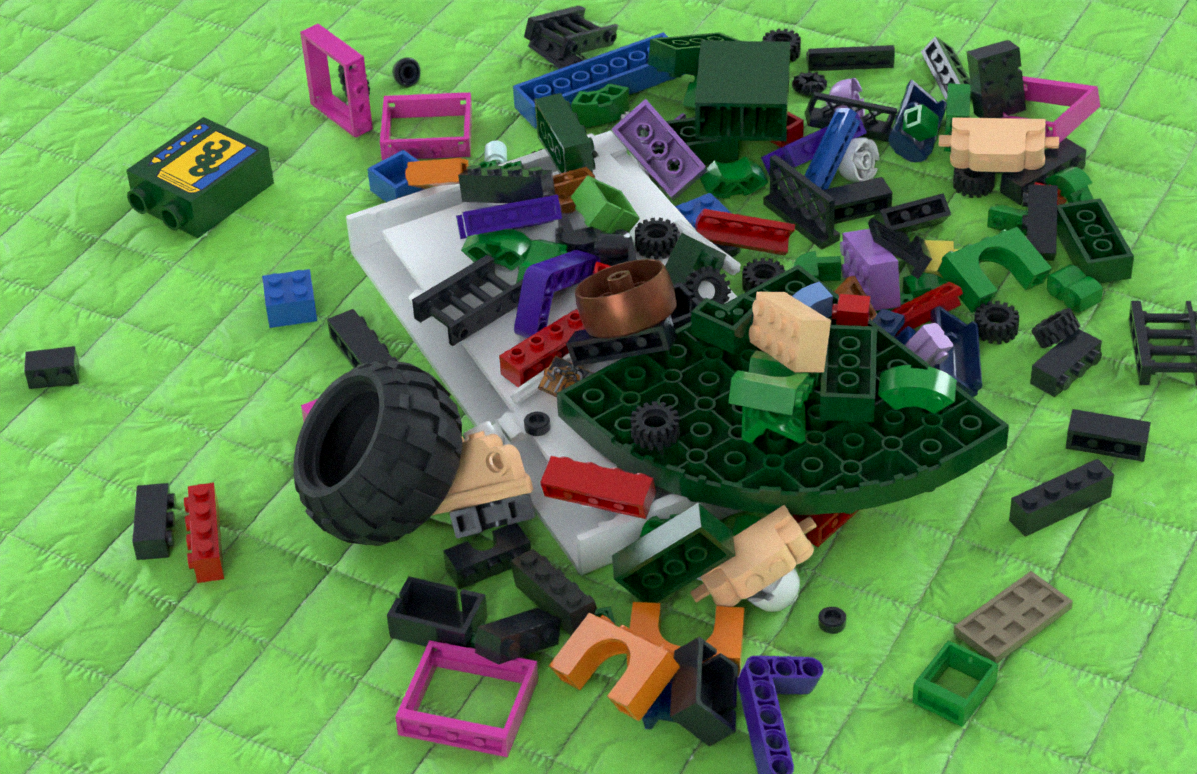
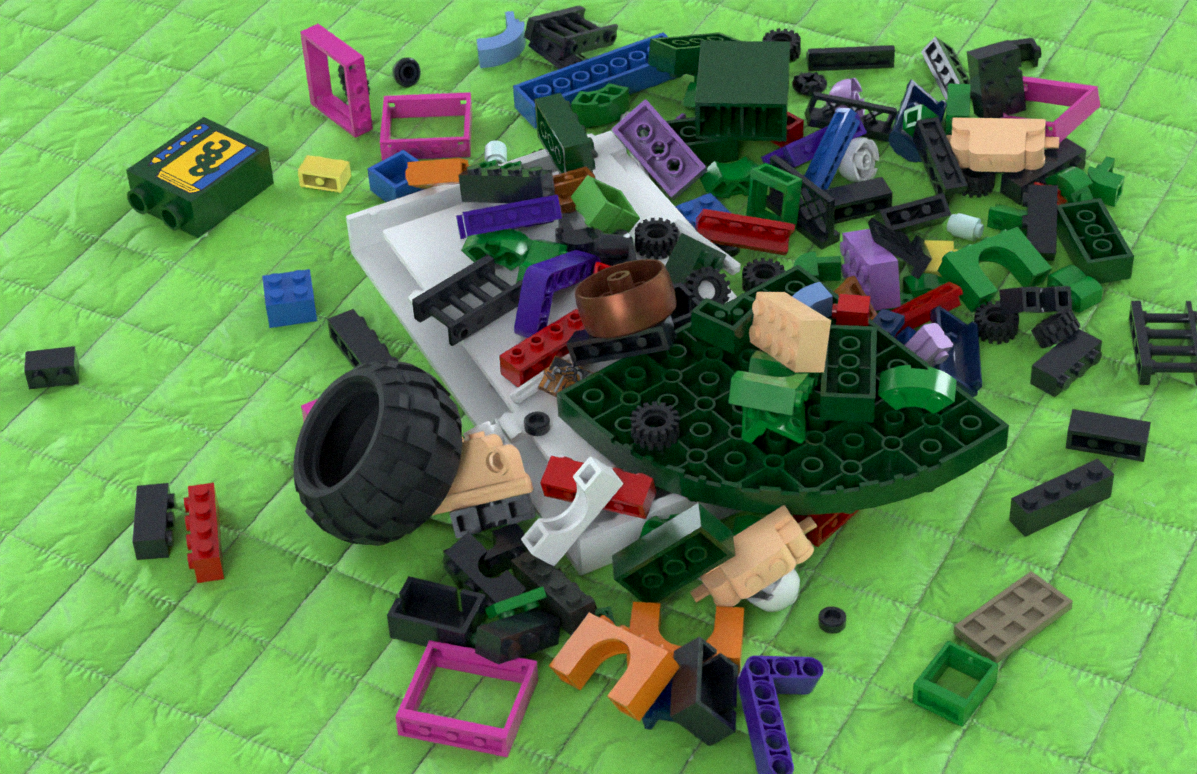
(324, 173): none -> light yellow brick
(463, 562): none -> black arch
(503, 47): none -> medium blue arch
(526, 600): none -> green plate
(553, 536): none -> white arch
(771, 176): none -> green window
(938, 158): none -> black fence
(965, 226): none -> light aqua brick
(1028, 50): none -> black bracket
(1035, 300): none -> black arch
(1106, 183): none -> green brick

